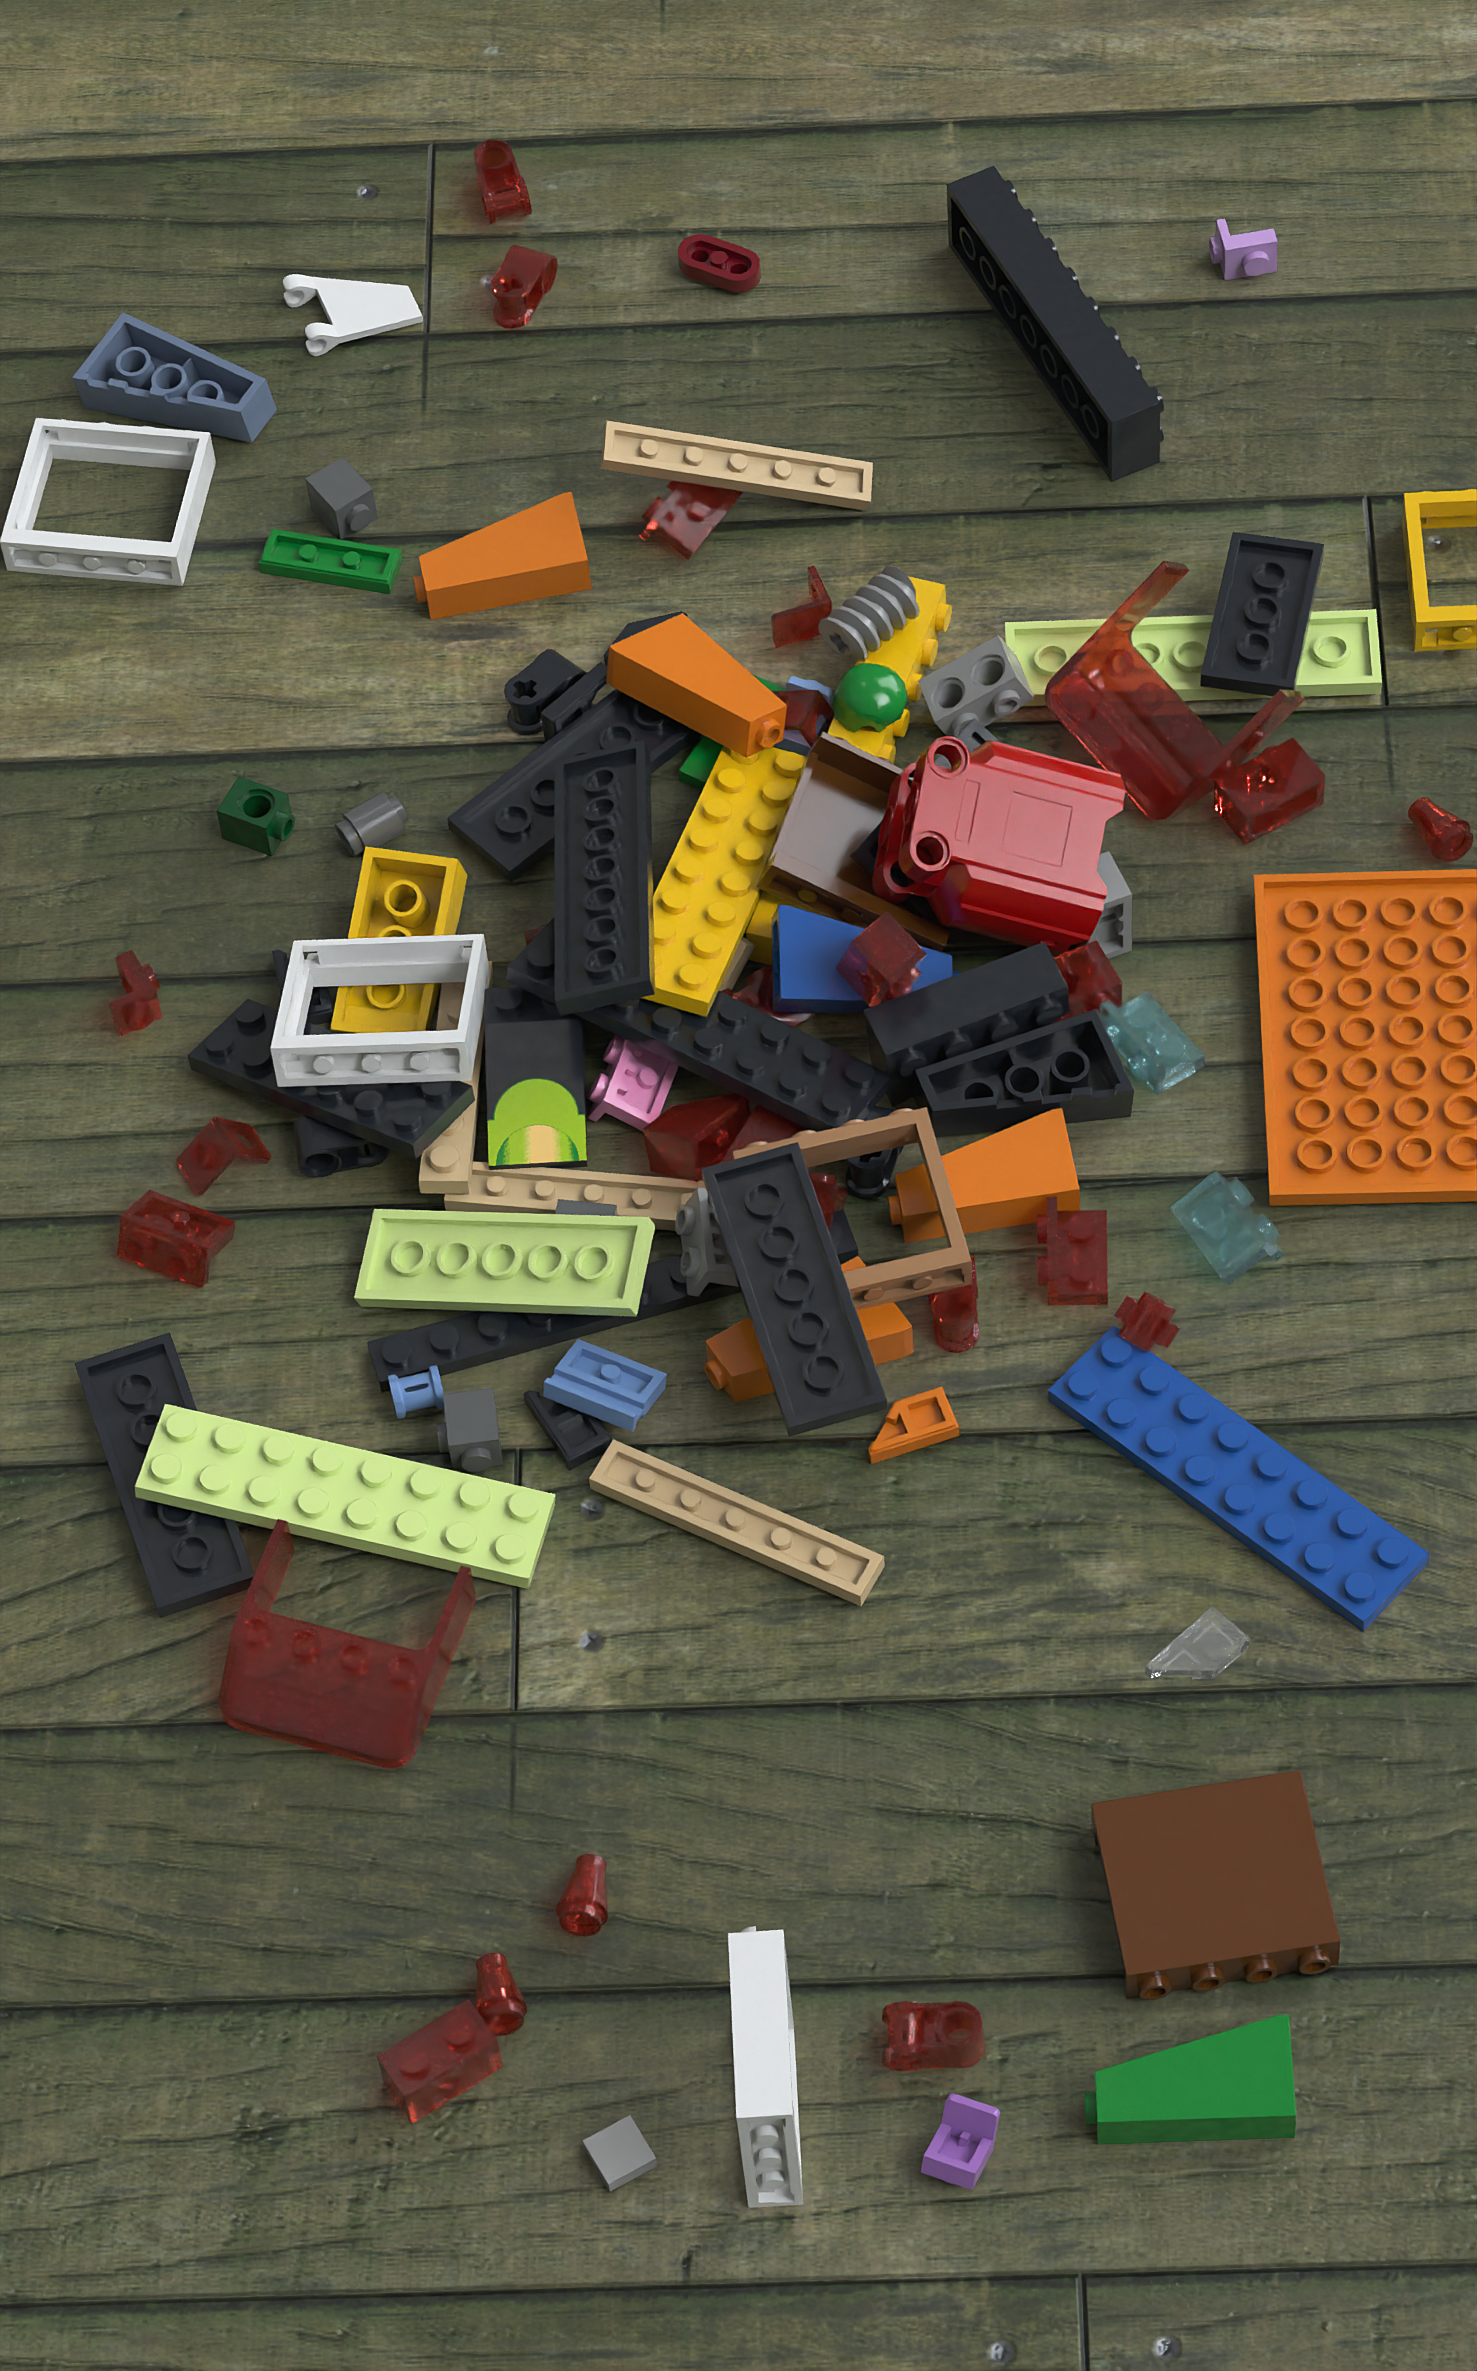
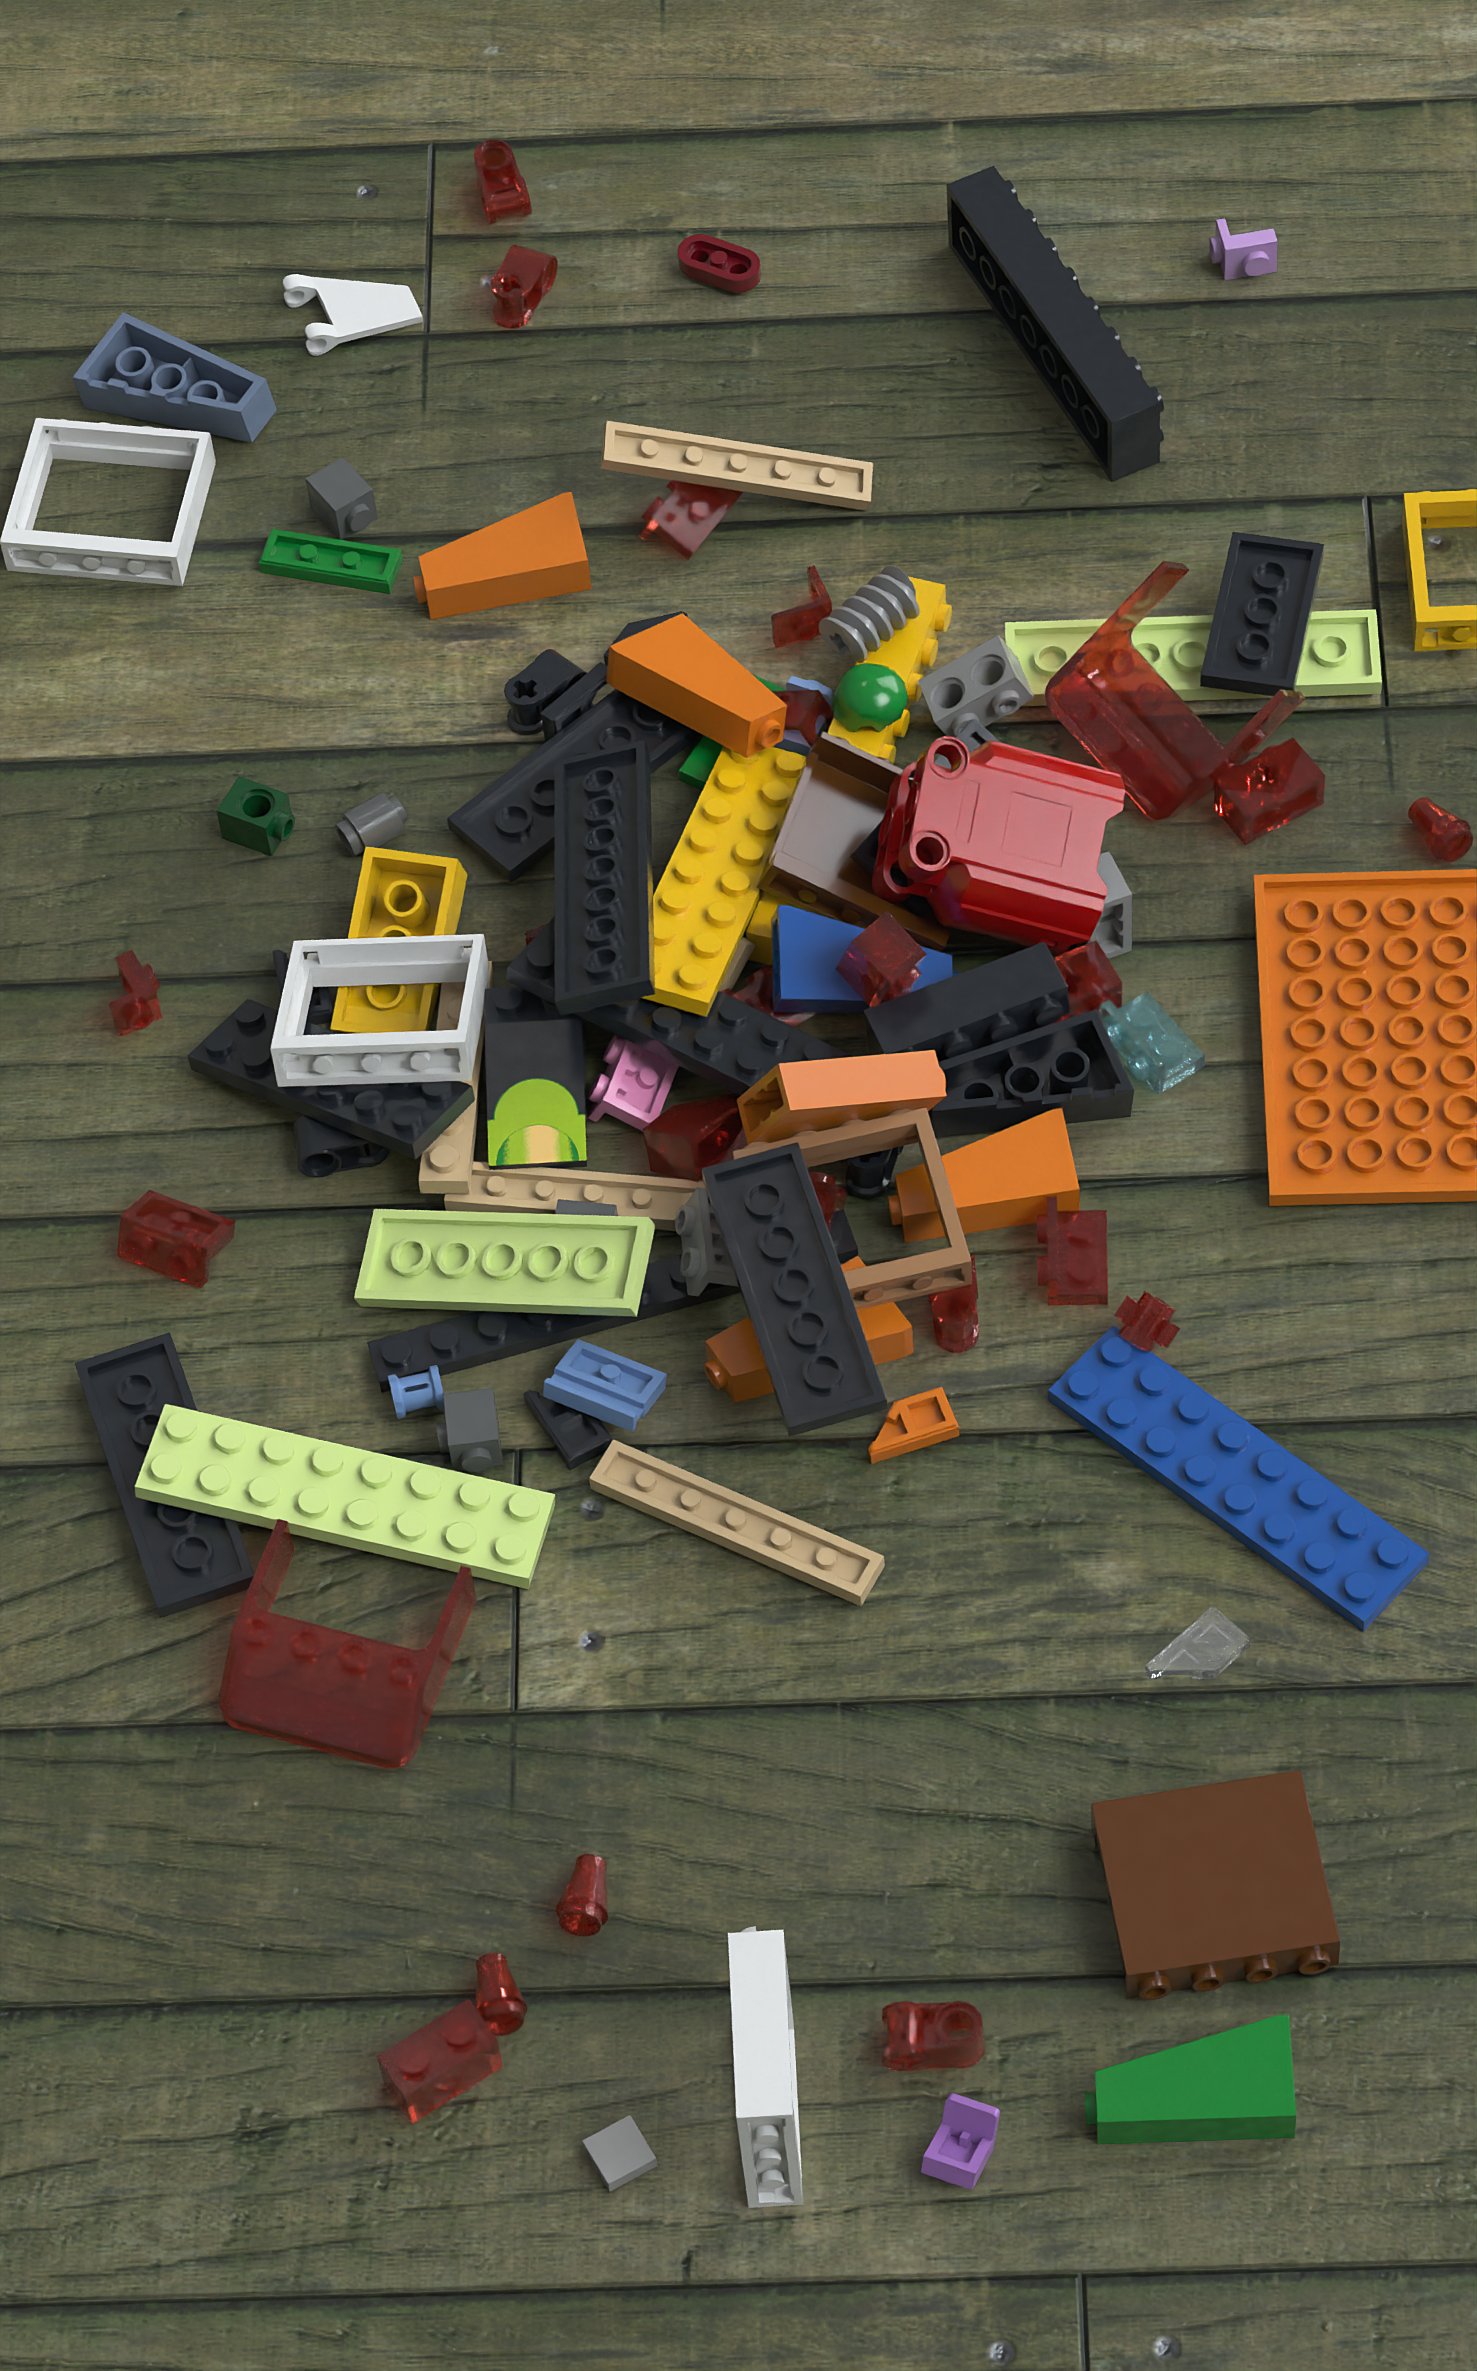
(216, 1149): clear red bracket -> none
(834, 1091): none -> orange slope
(1226, 1227): clear light blue bracket -> none

